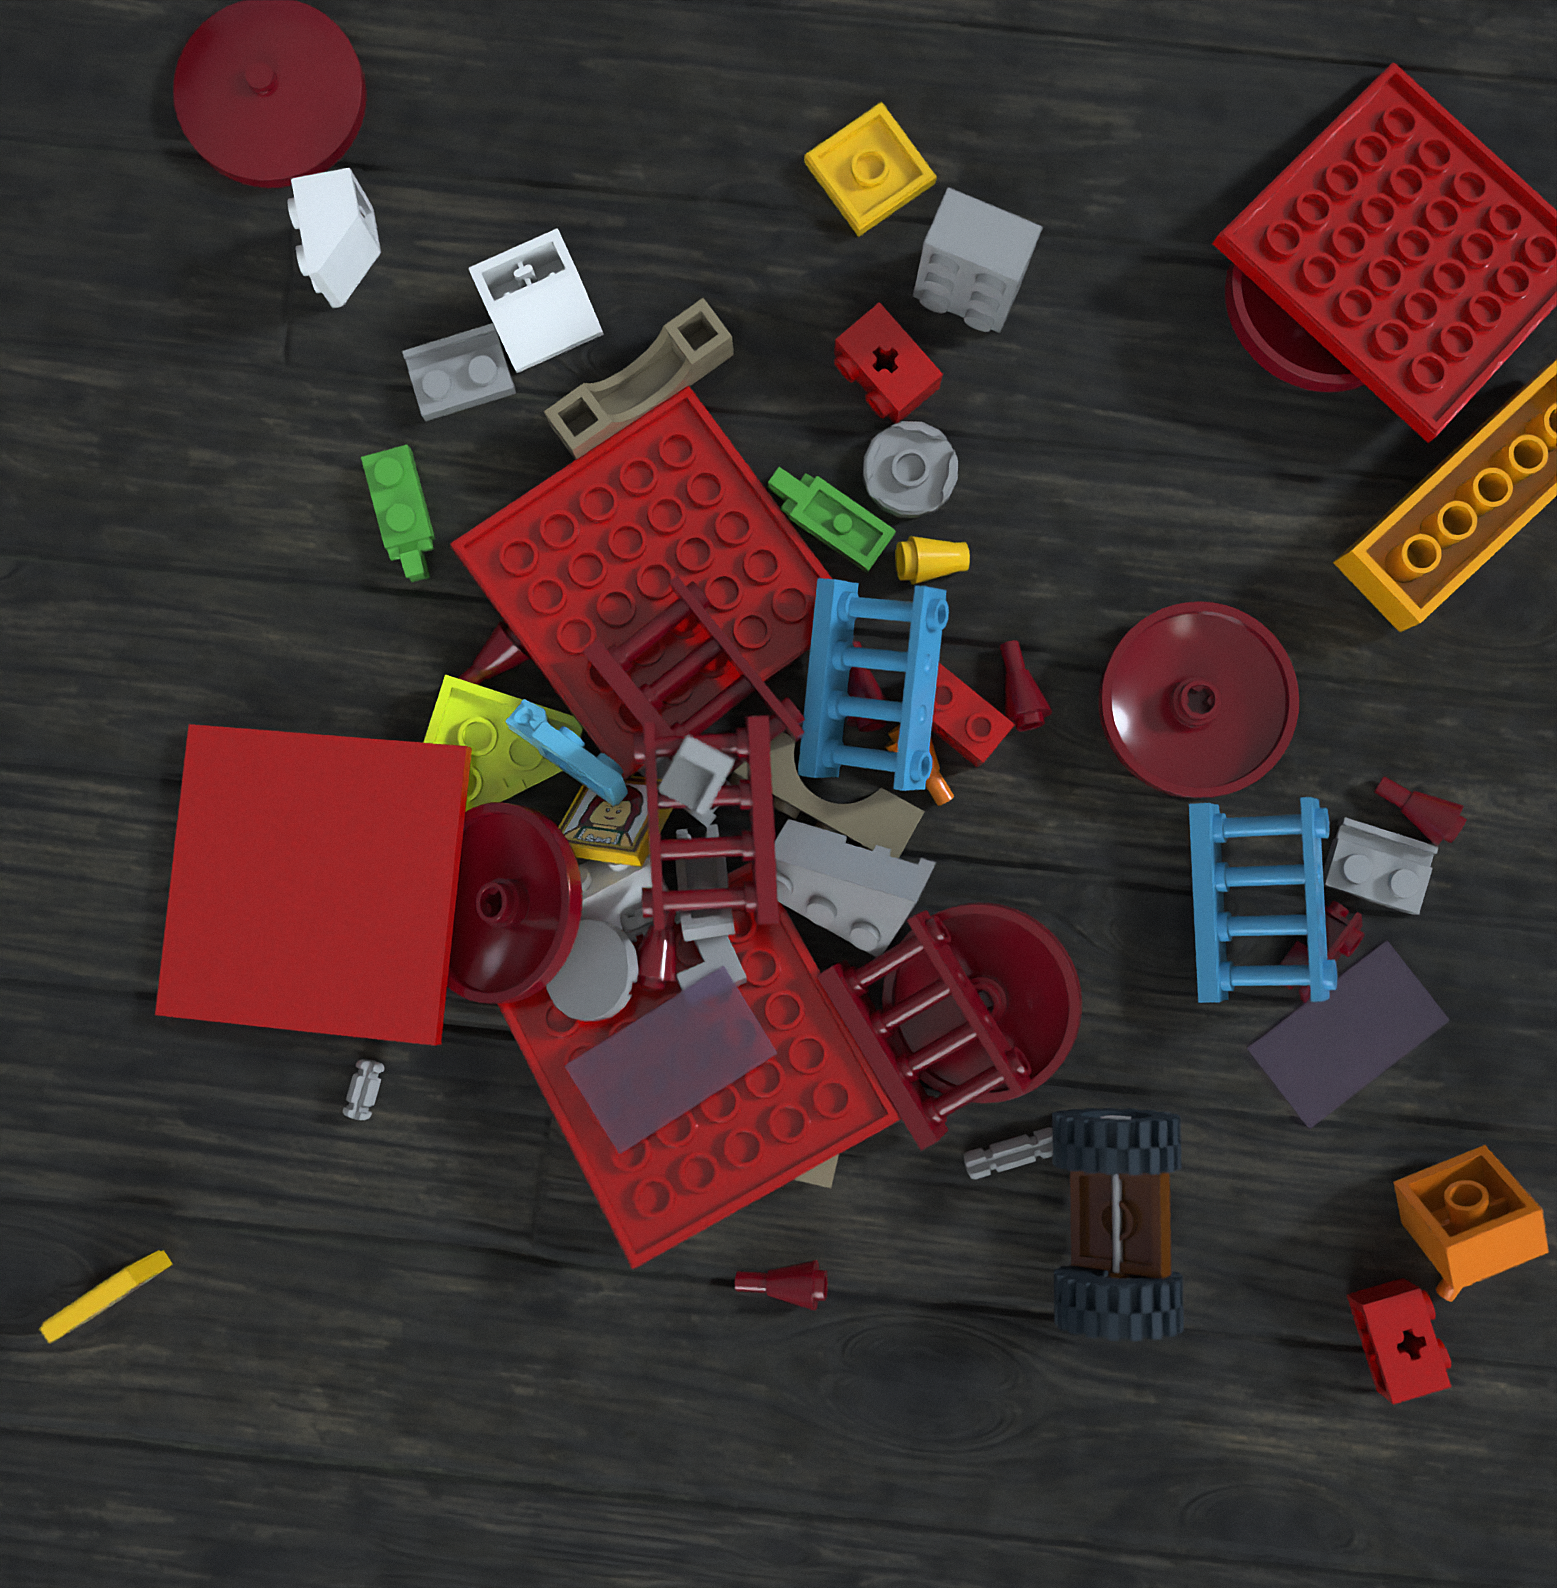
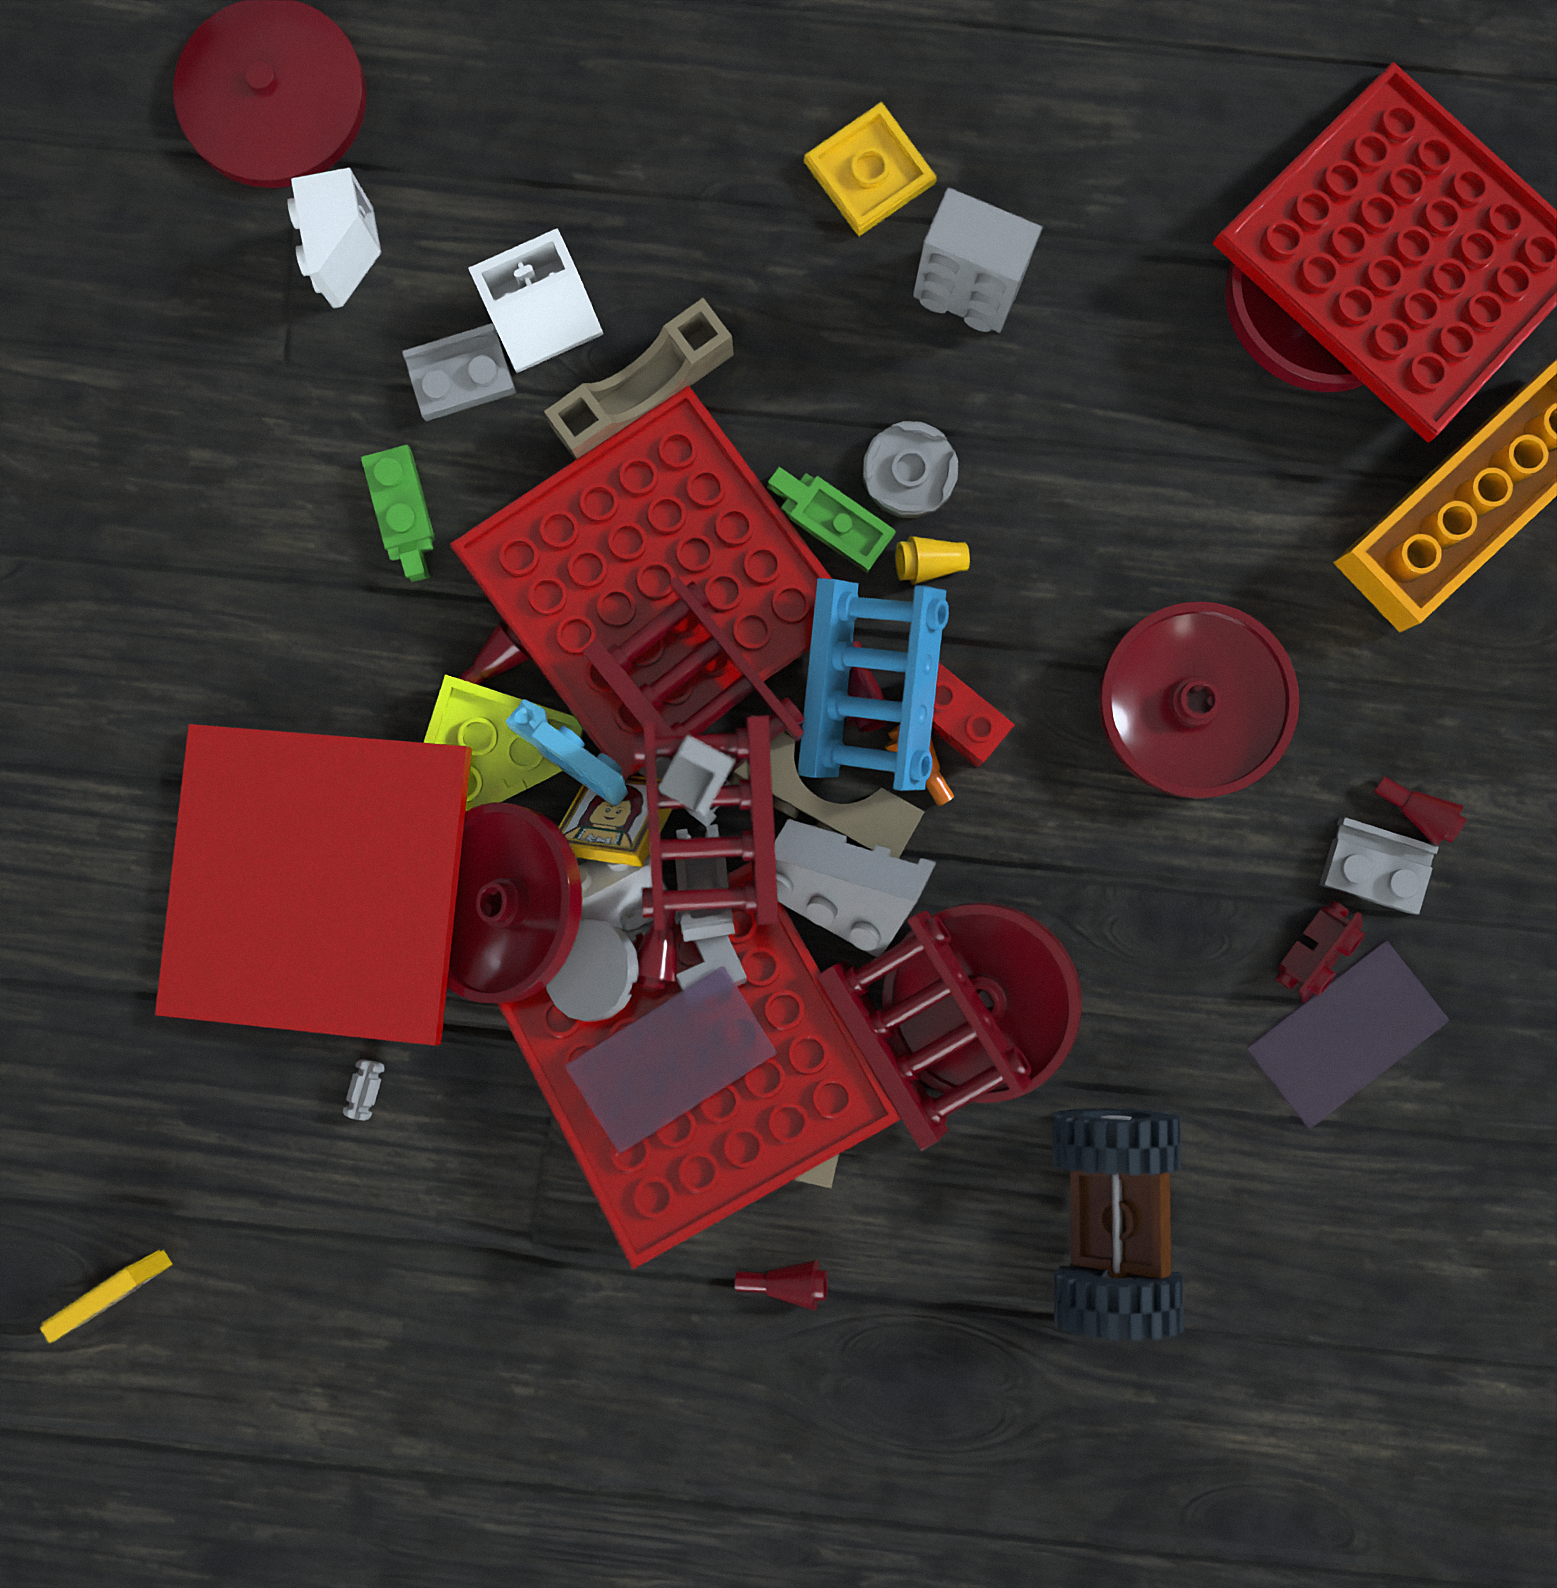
(882, 340): red brick -> none
(1009, 1153): light grey axle -> none
(1023, 698): dark red cone -> none
(1215, 926): dark azure fence -> none
(1422, 1360): red brick -> none
(1470, 1219): orange piece -> none

